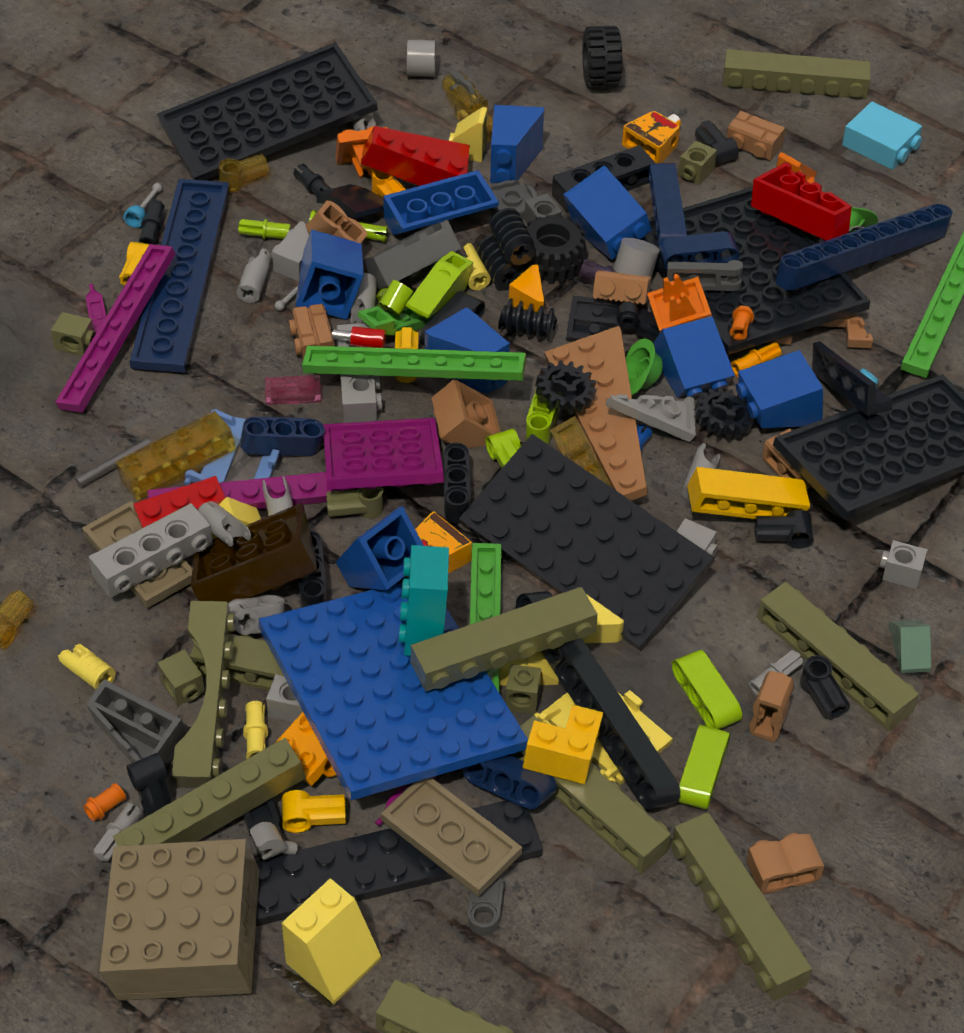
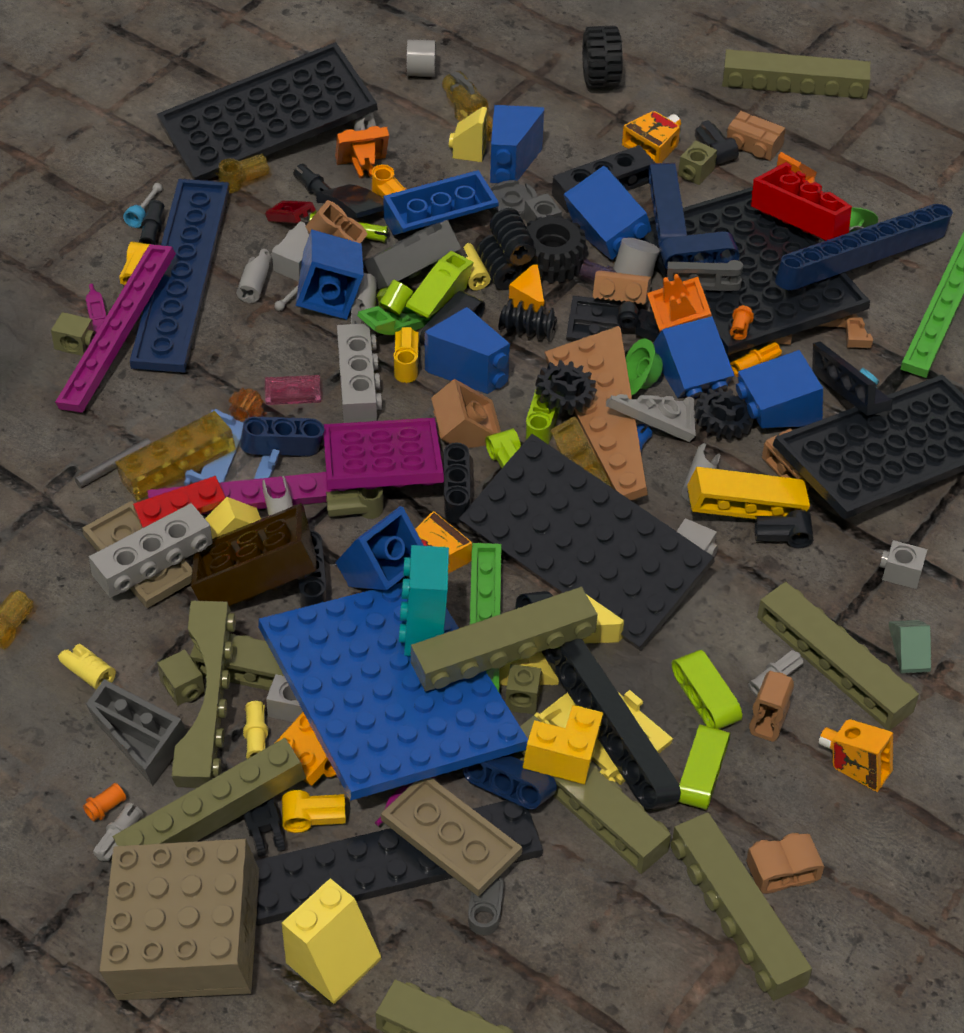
(149, 781): black piece -> none
(223, 523): light grey piece -> none
(245, 404): none -> clear orange gear
(251, 609): light grey piece -> none
(264, 229): lime axle -> none
(270, 841): light grey piece -> none
(290, 211): none -> dark red tile
(310, 328): medium nougat brick -> none
(362, 337): red piece -> none
(414, 156): red wedge -> none
(414, 363): bright green plate -> none
(823, 687): black piece -> none
(861, 752): none -> light orange torso
(882, 135): medium azure brick -> none

